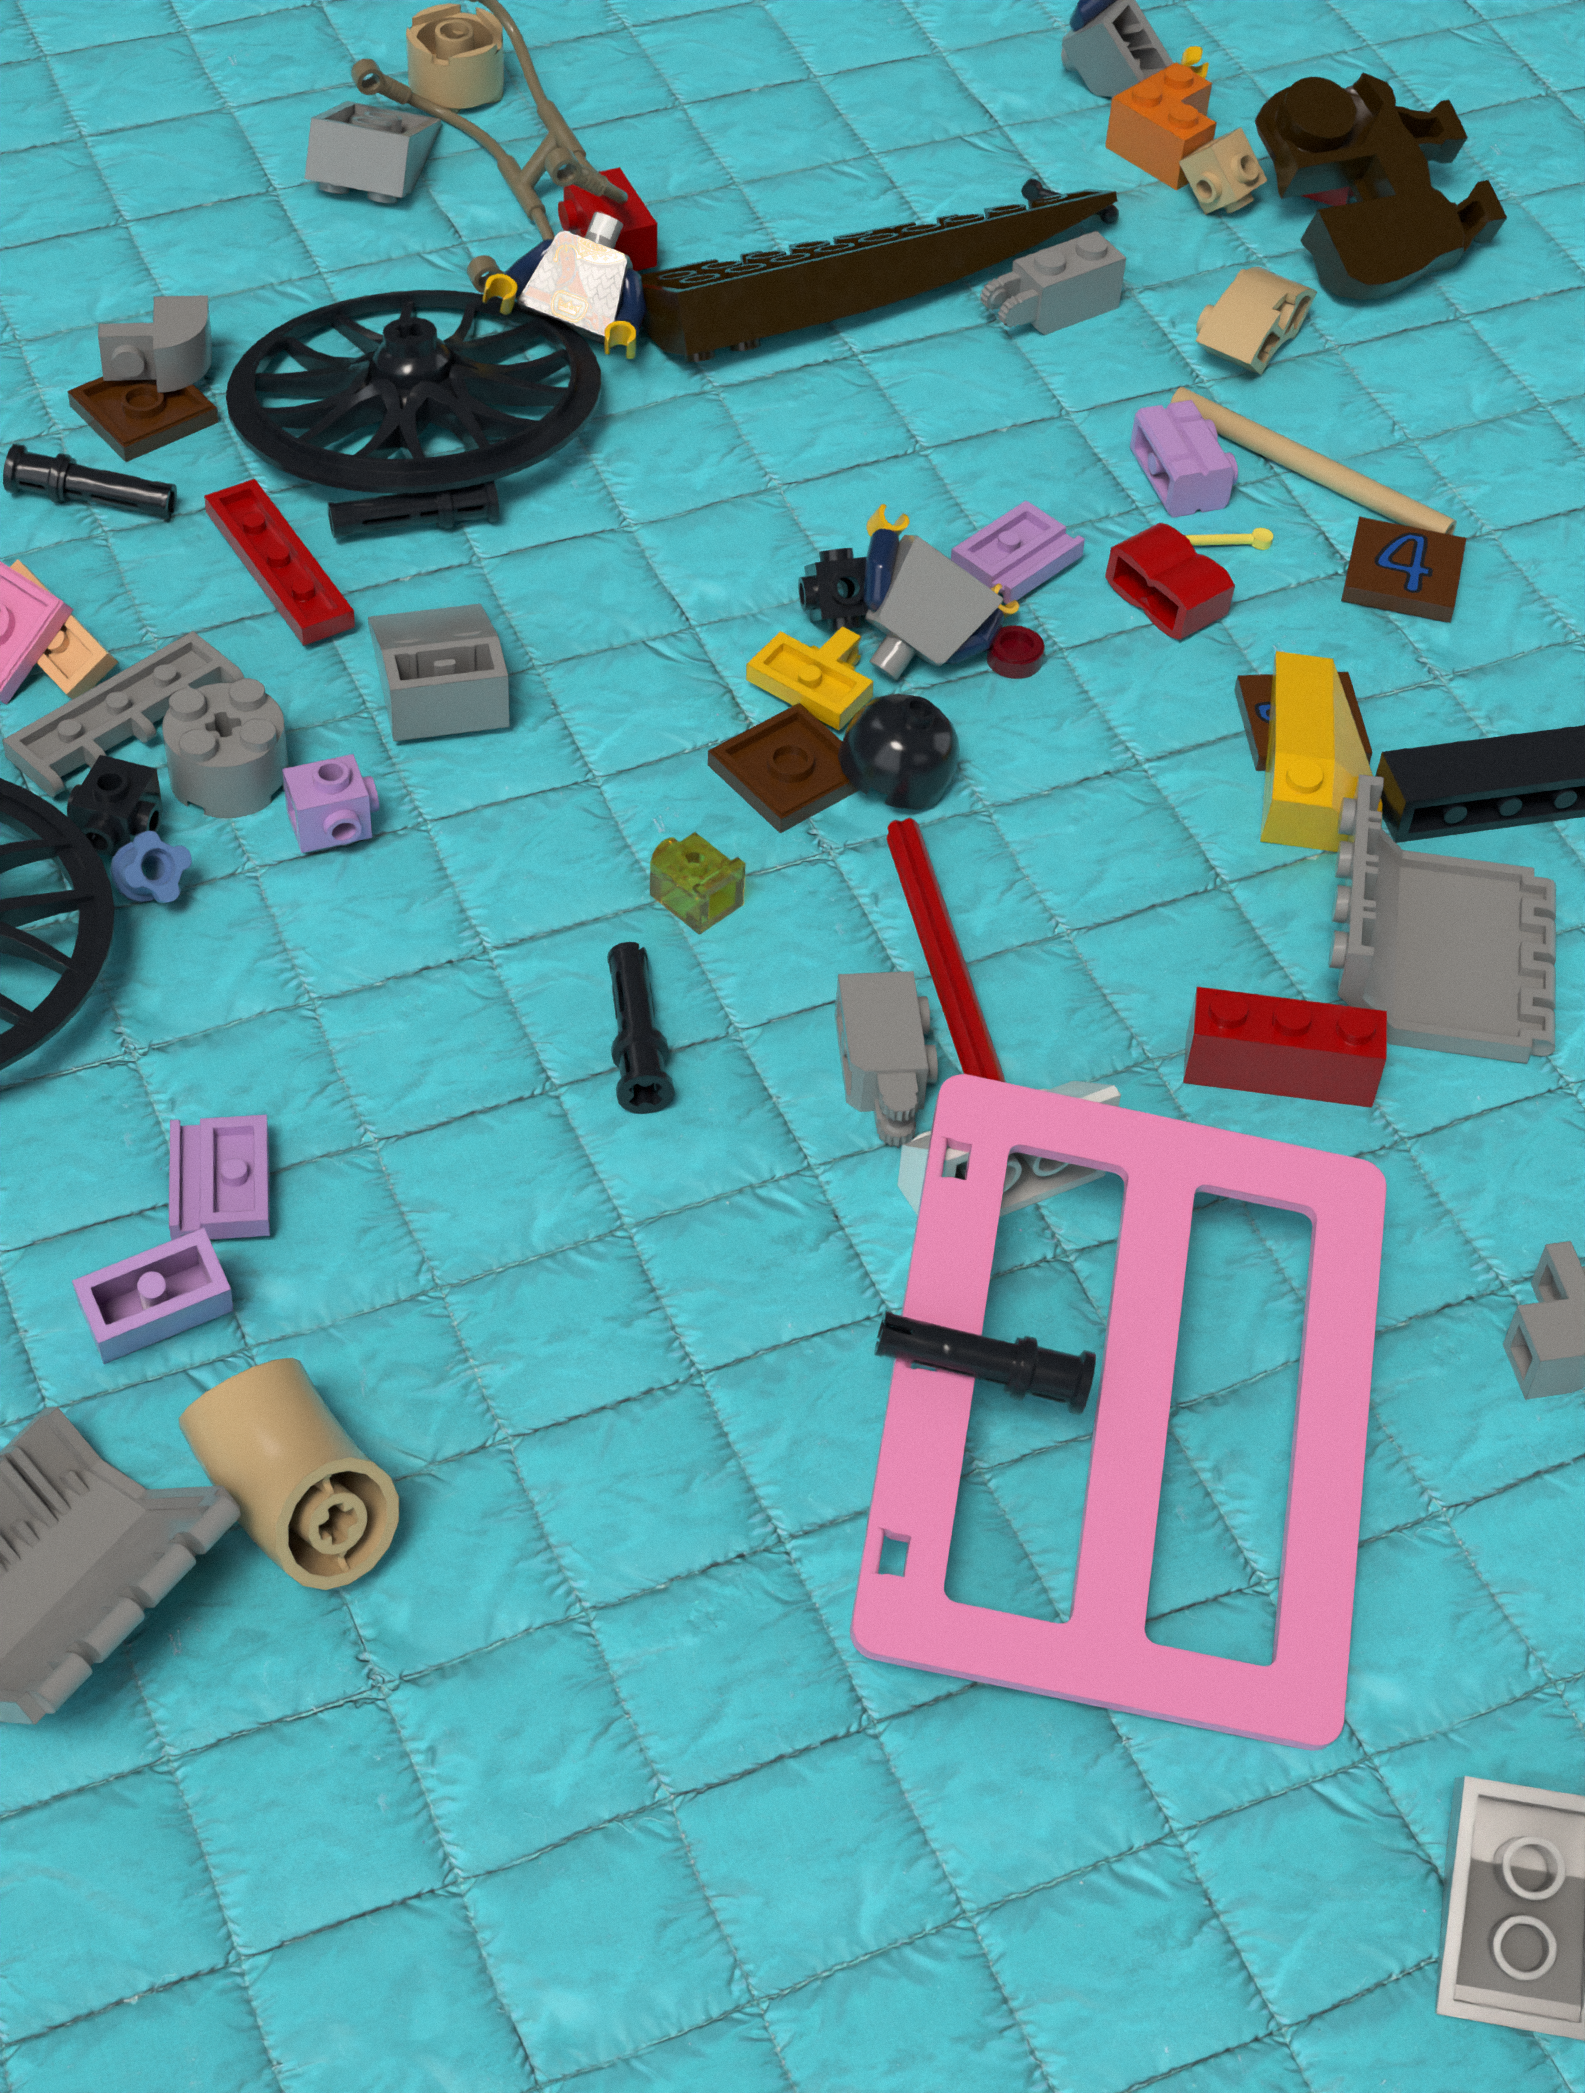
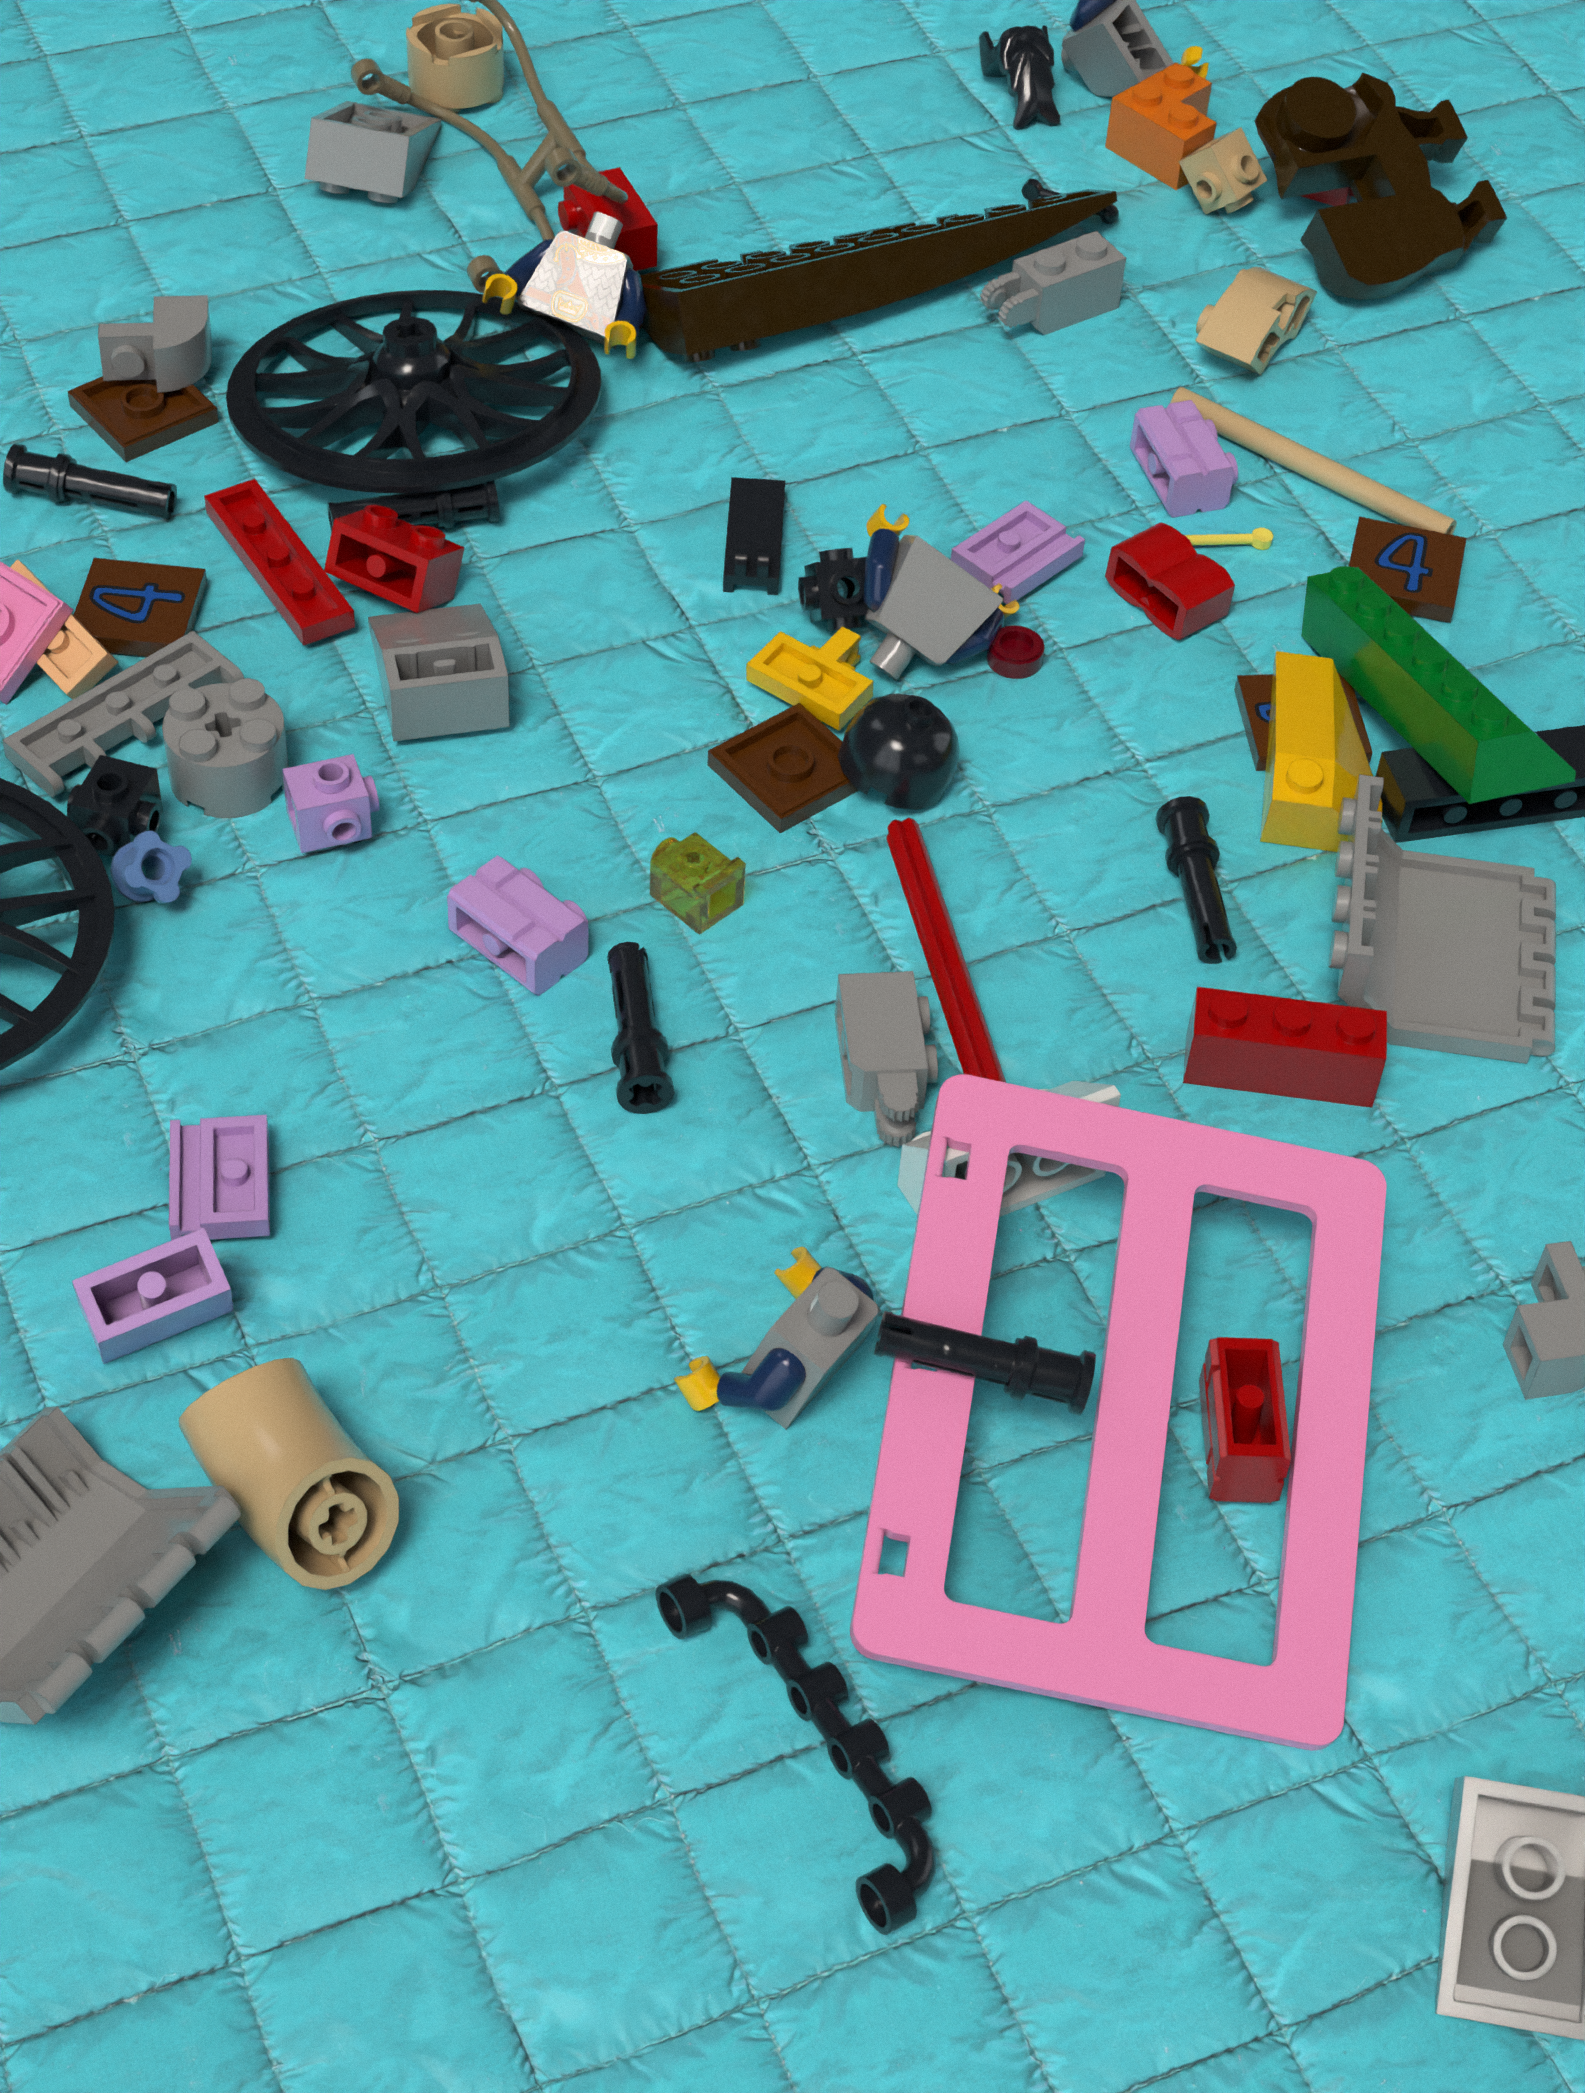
(139, 604): none -> reddish brown tile
(394, 558): none -> red brick
(519, 924): none -> lavender brick
(754, 534): none -> black hinge
(798, 1351): none -> torso
(854, 1750): none -> black bar
(1026, 61): none -> black hair
(1193, 858): none -> black pin
(1244, 1420): none -> red brick
(1425, 690): none -> green slope

